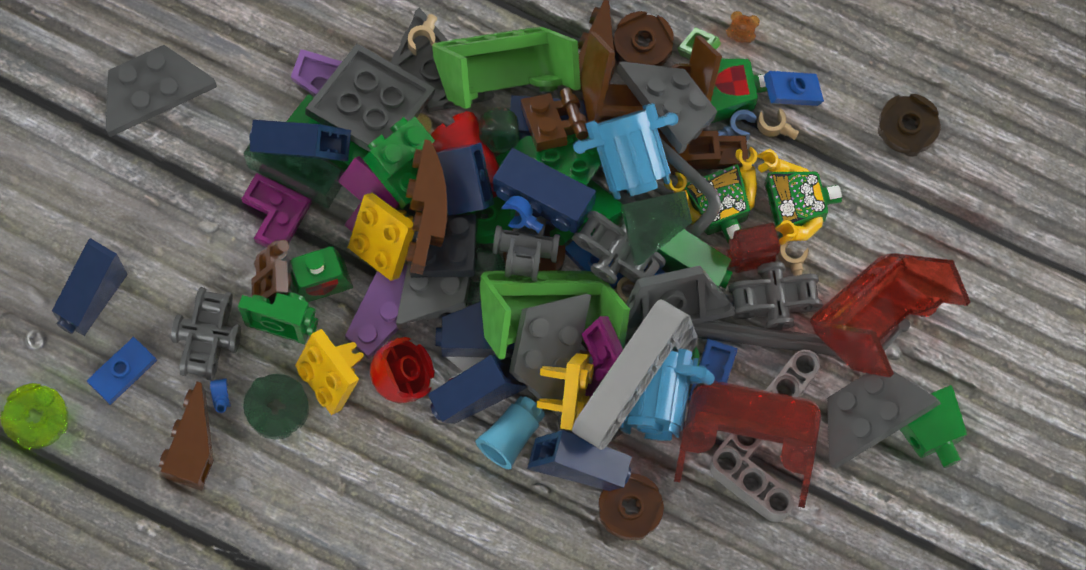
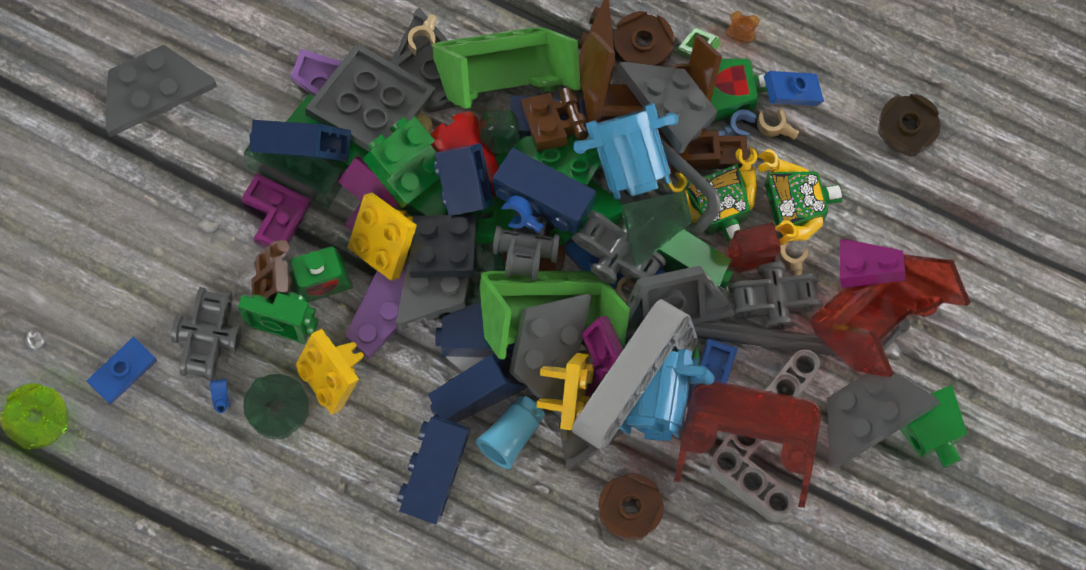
(88, 288): dark blue slope -> none
(191, 449): reddish brown slope -> none
(402, 371): red cylinder -> none
(430, 198): reddish brown slope -> none
(433, 469): none -> dark blue brick
(577, 460): dark blue slope -> none
(869, 264): none -> magenta wing

